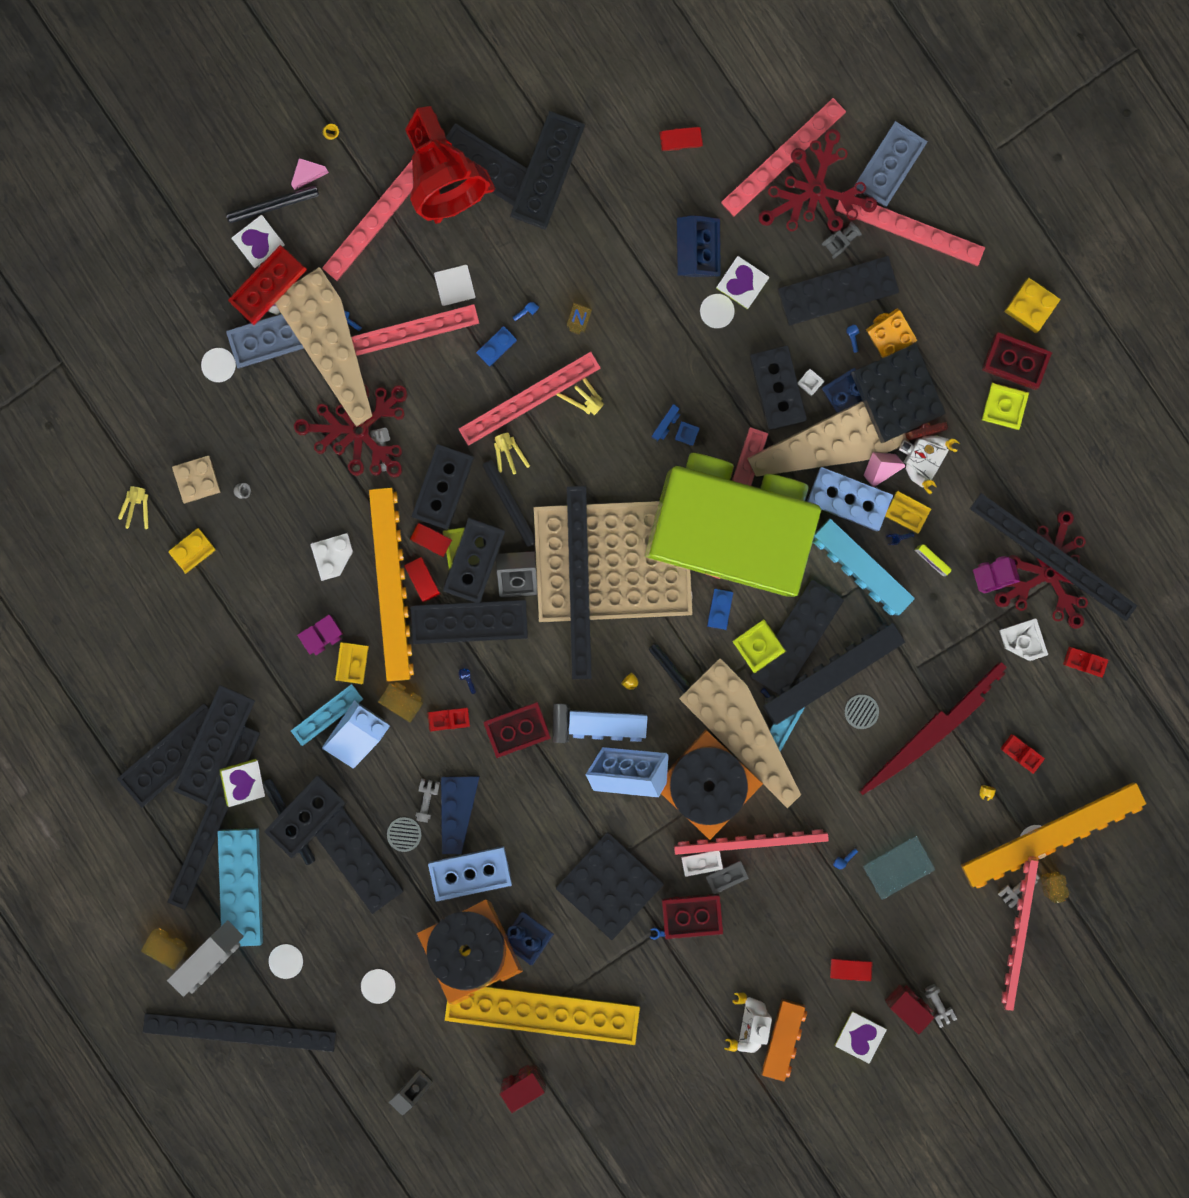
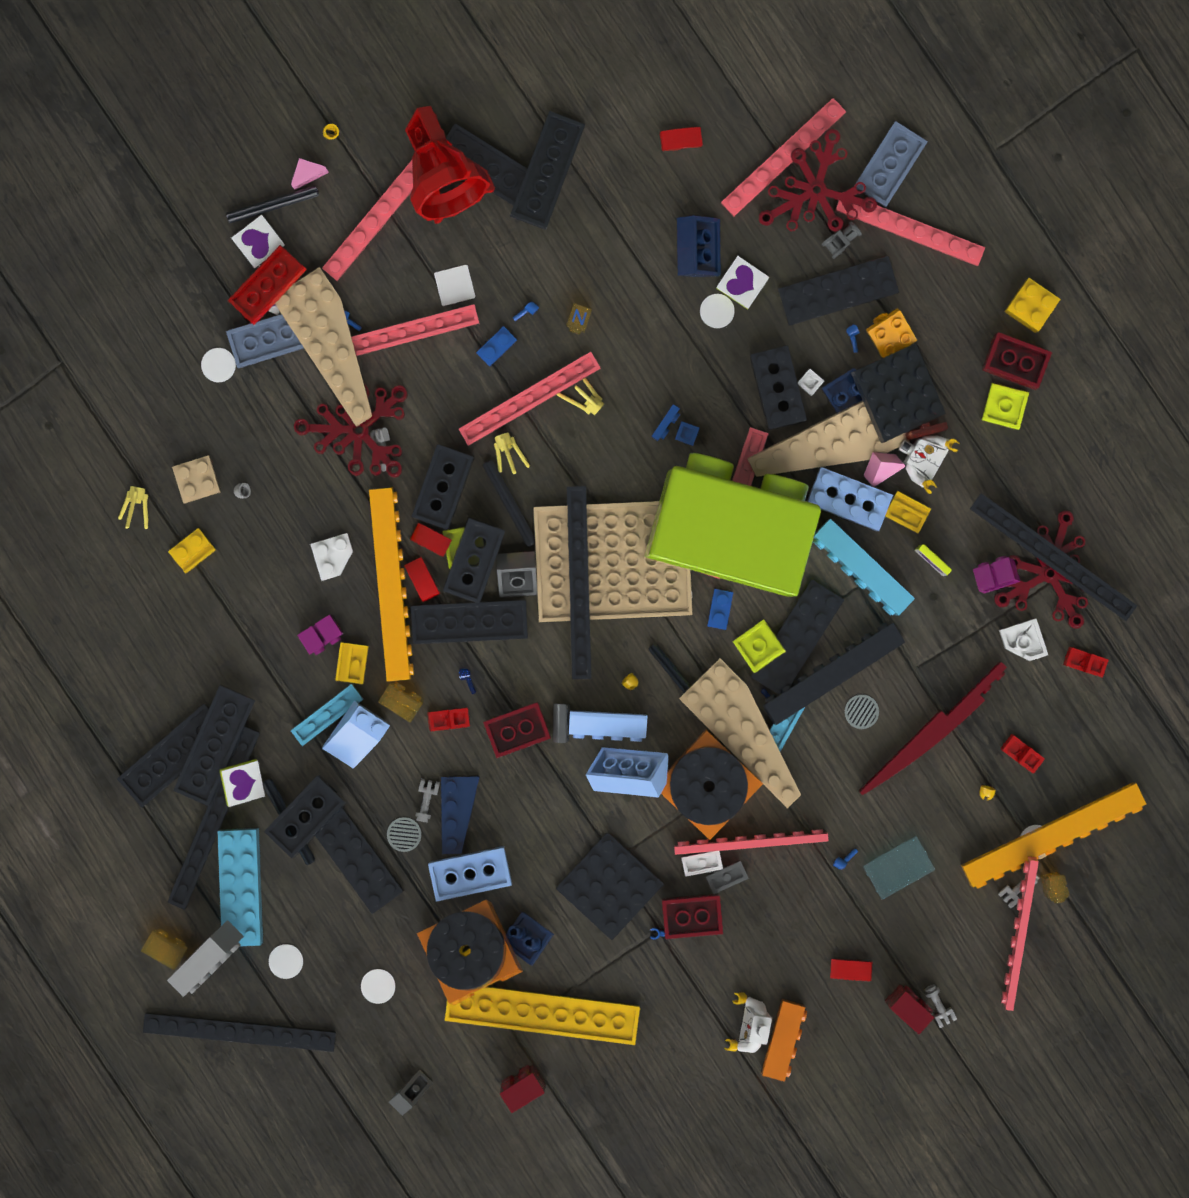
(860, 1037): tile -> none
(897, 538): clear blue hand -> none

